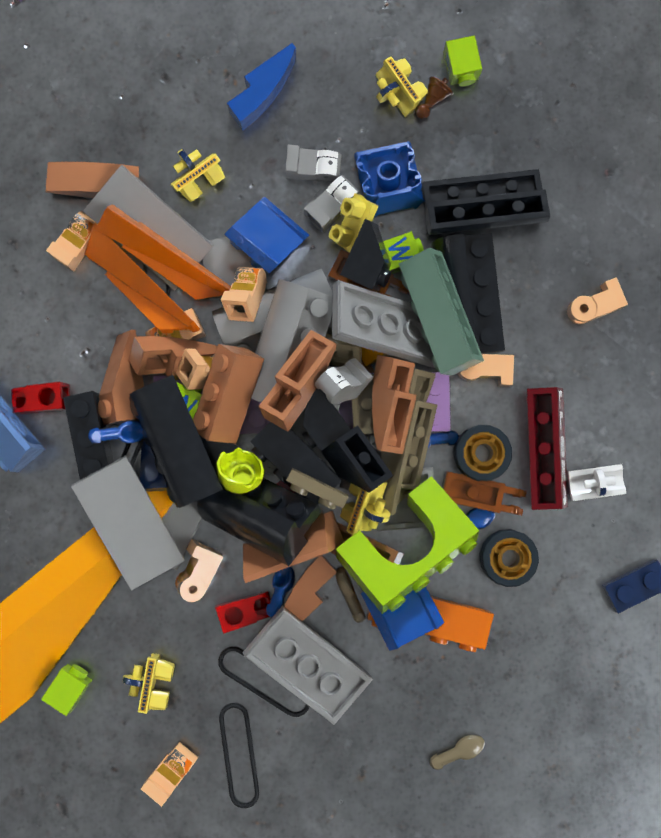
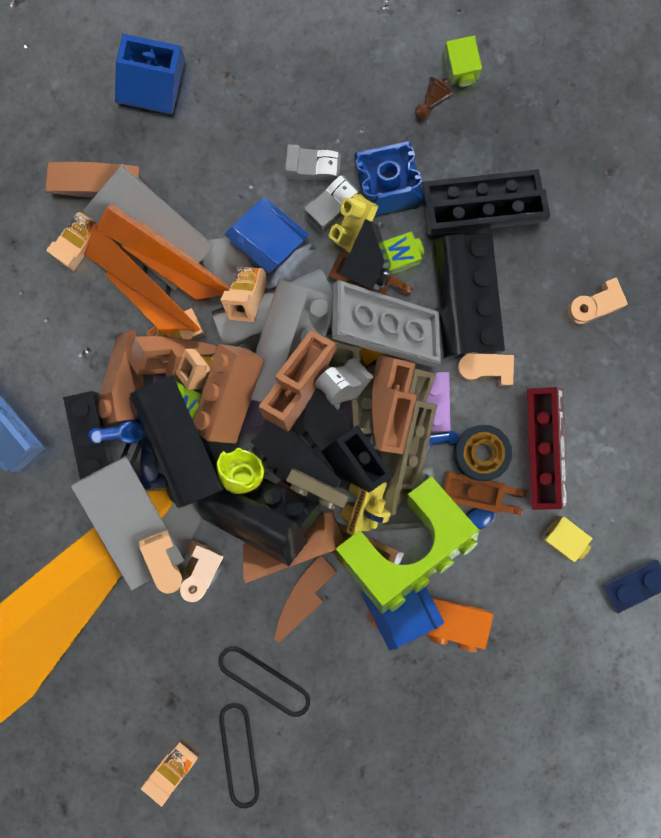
(39, 397): red leg -> none
(67, 688): lime brick -> none
(148, 73): none -> blue slope
(150, 697): light yellow hips -> none
(163, 571): none -> light nougat leg
(208, 167): light yellow hips -> none
(243, 611): red leg -> none
(262, 87): blue slope -> none
(282, 583): blue piece -> none
(307, 665): light grey tile -> none
(347, 589): dark tan piece -> none
(397, 88): light yellow hips -> none
(440, 312): sand green brick -> none
(465, 749): dark tan piece -> none
(524, 565): wheel -> none
(567, 539): none -> light yellow brick
(596, 482): white hips -> none

